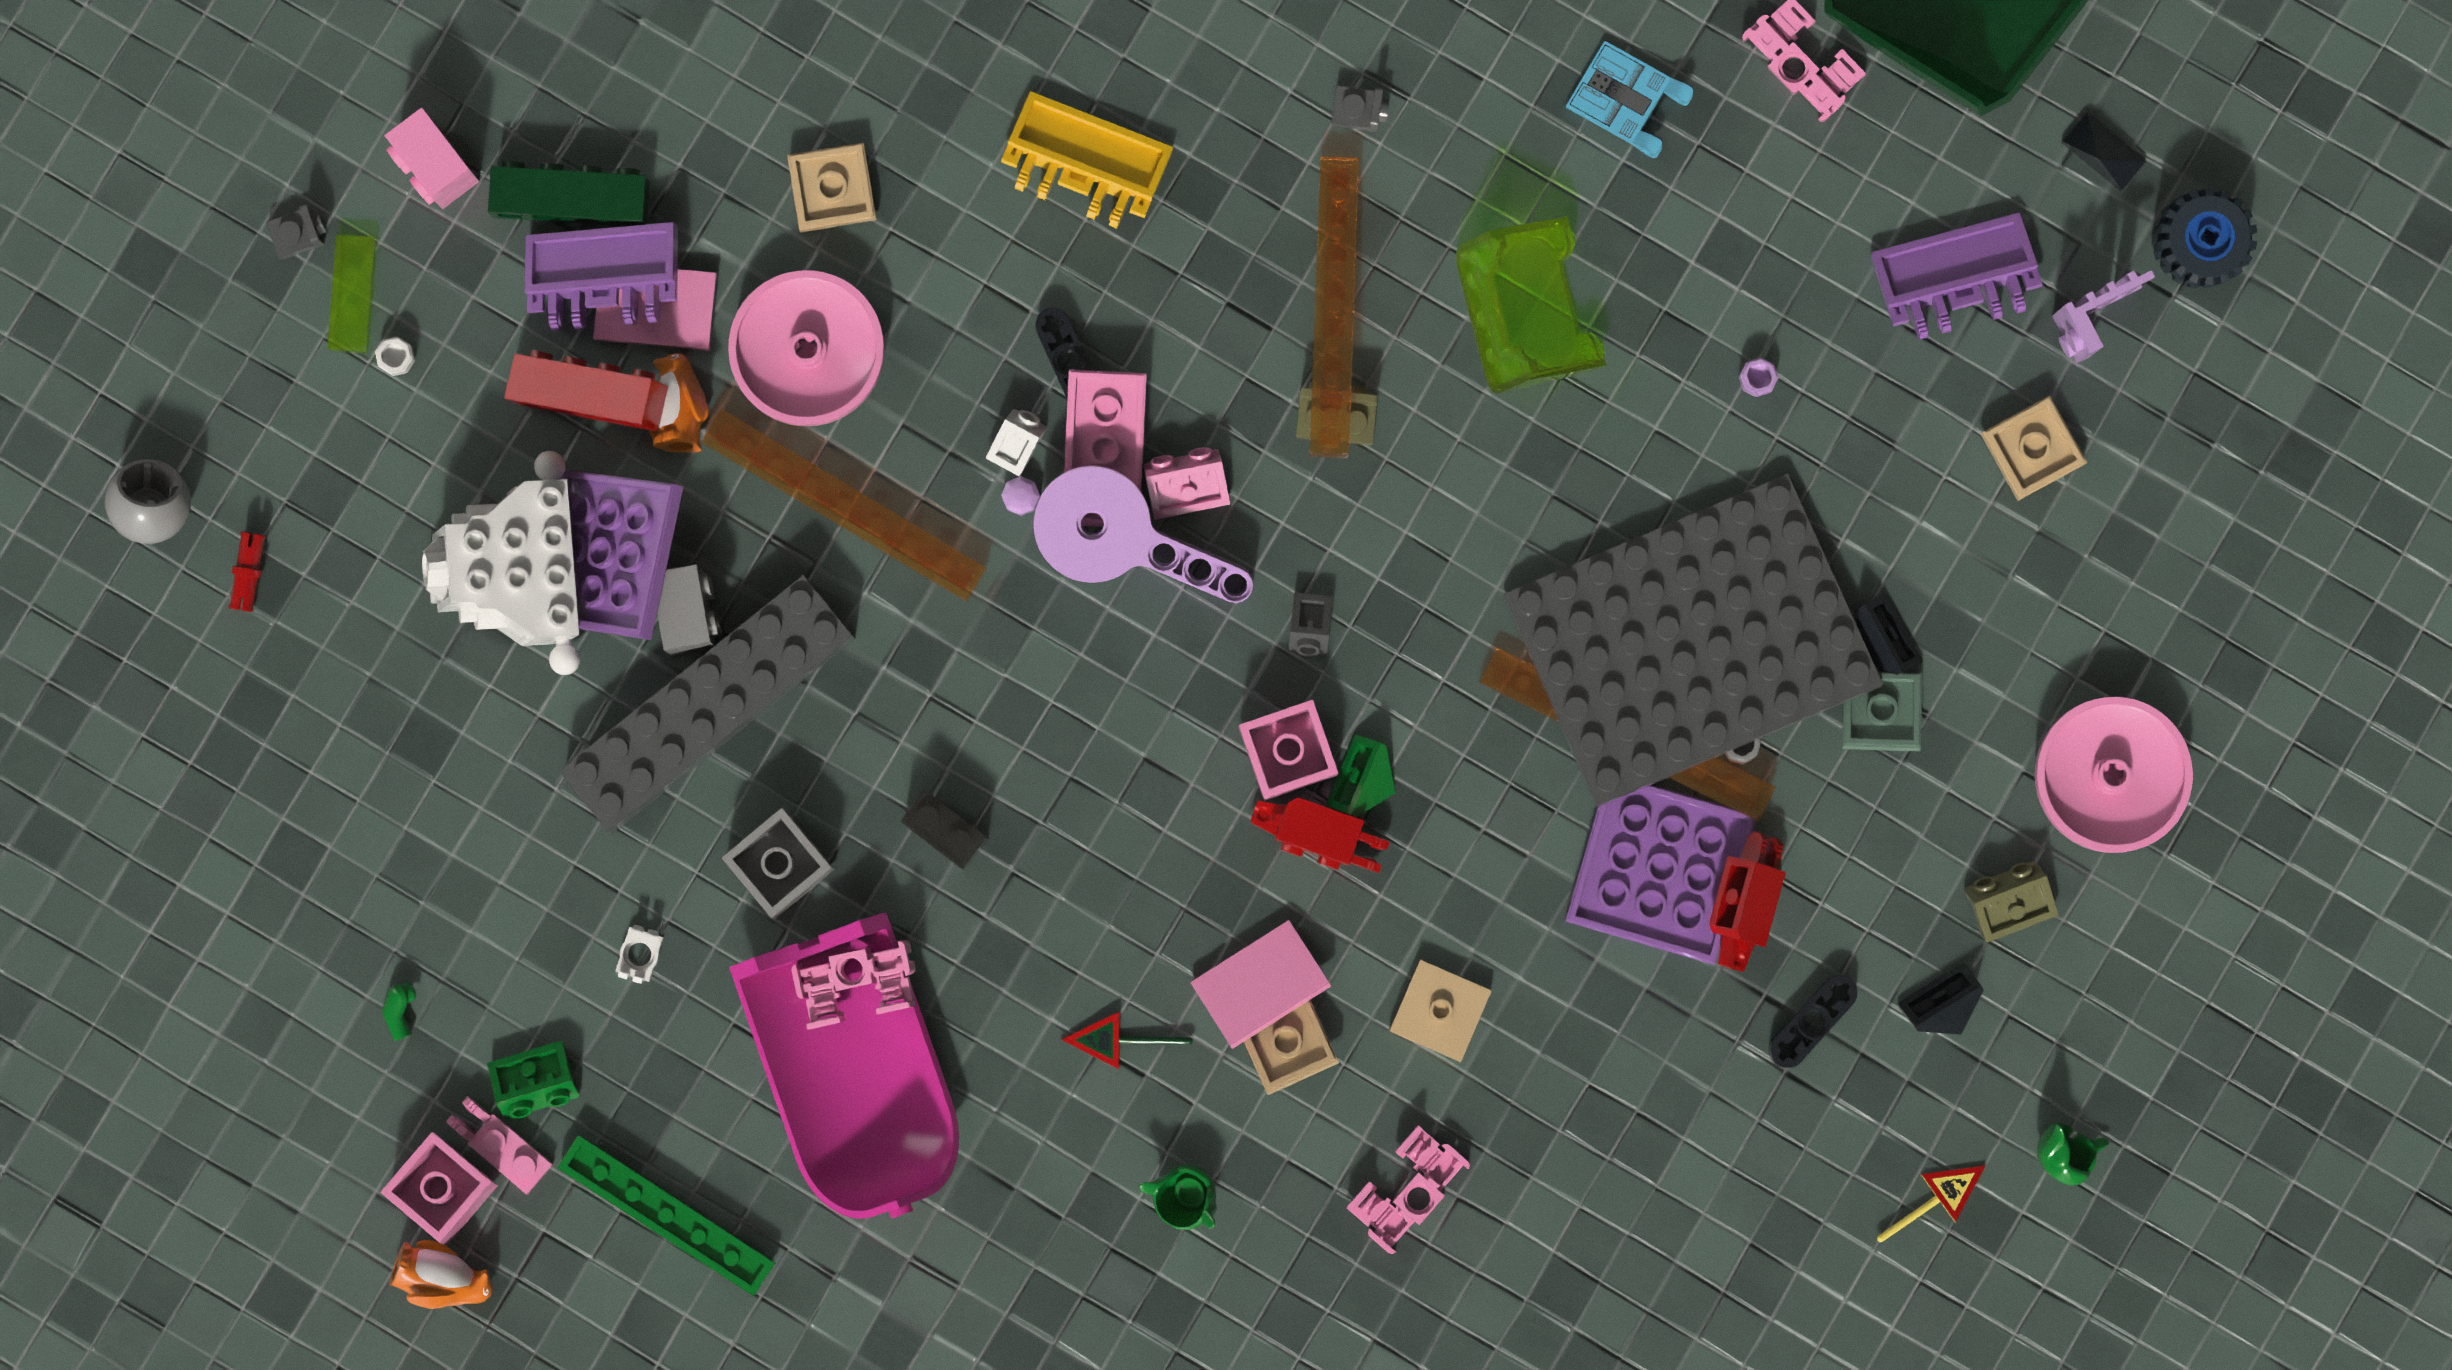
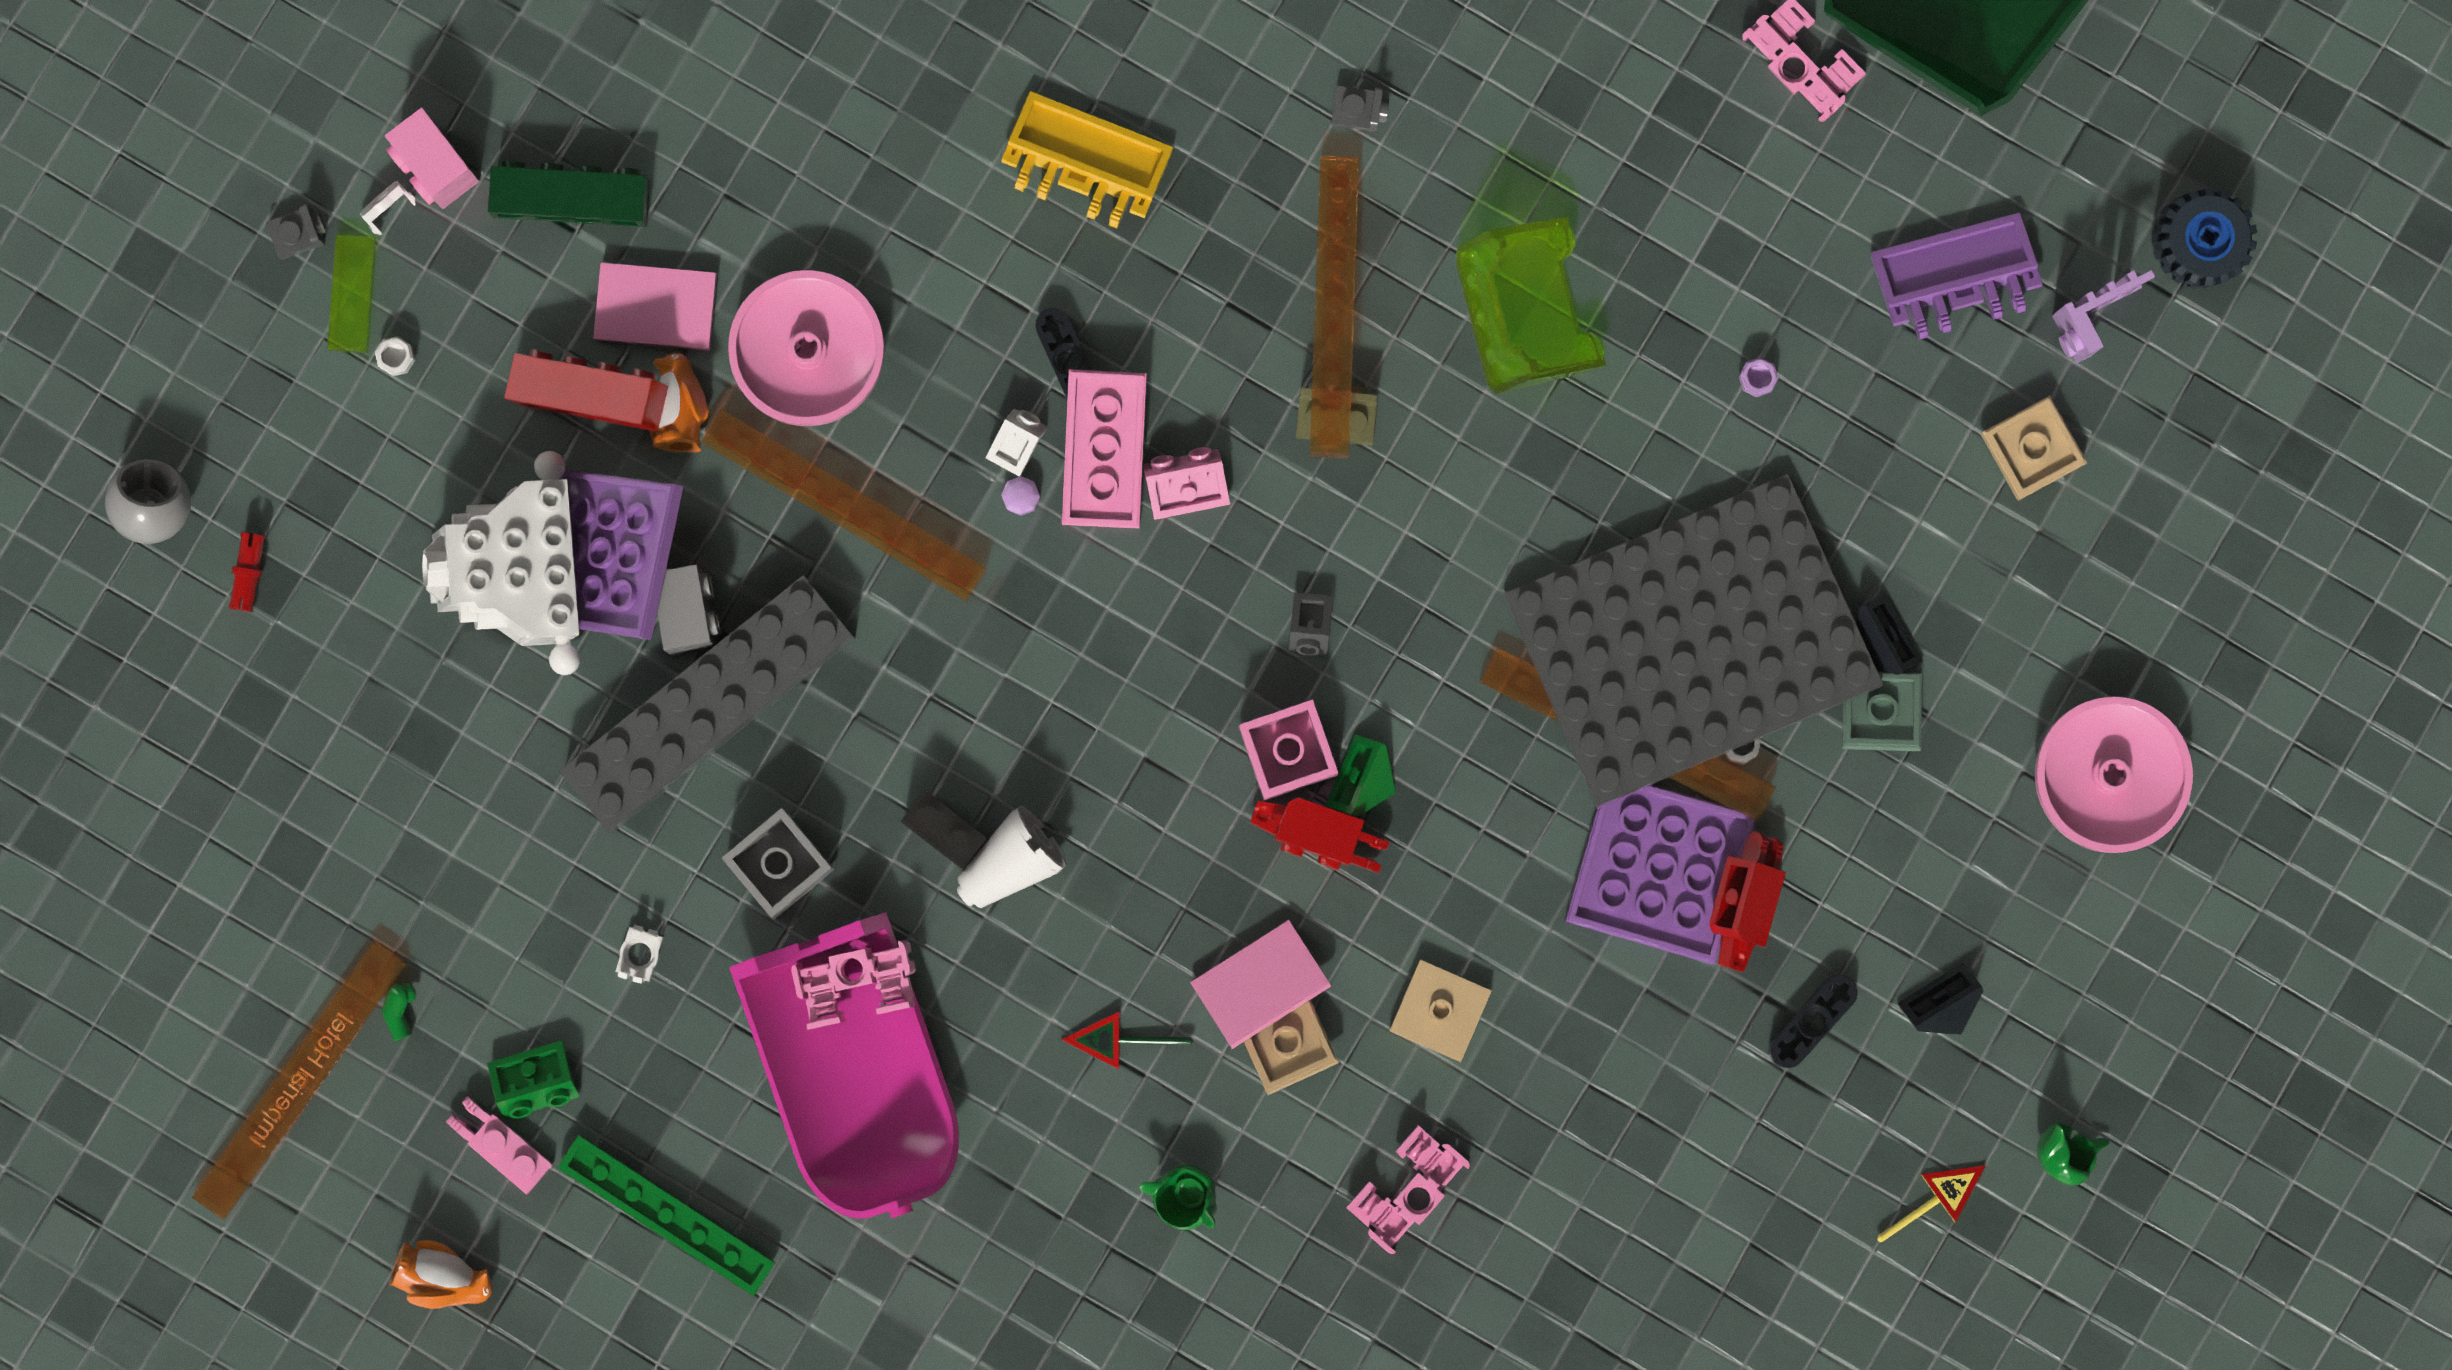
(299, 1080): none -> clear orange tile
(382, 202): none -> white piece
(439, 1189): bright pink brick -> none
(598, 263): medium lavender hinge -> none
(831, 187): tan plate -> none
(1010, 860): none -> white cone
(1125, 537): lavender beam -> none
(1622, 94): medium azure flag -> none
(2011, 900): olive bracket -> none
(2103, 151): black slope -> none

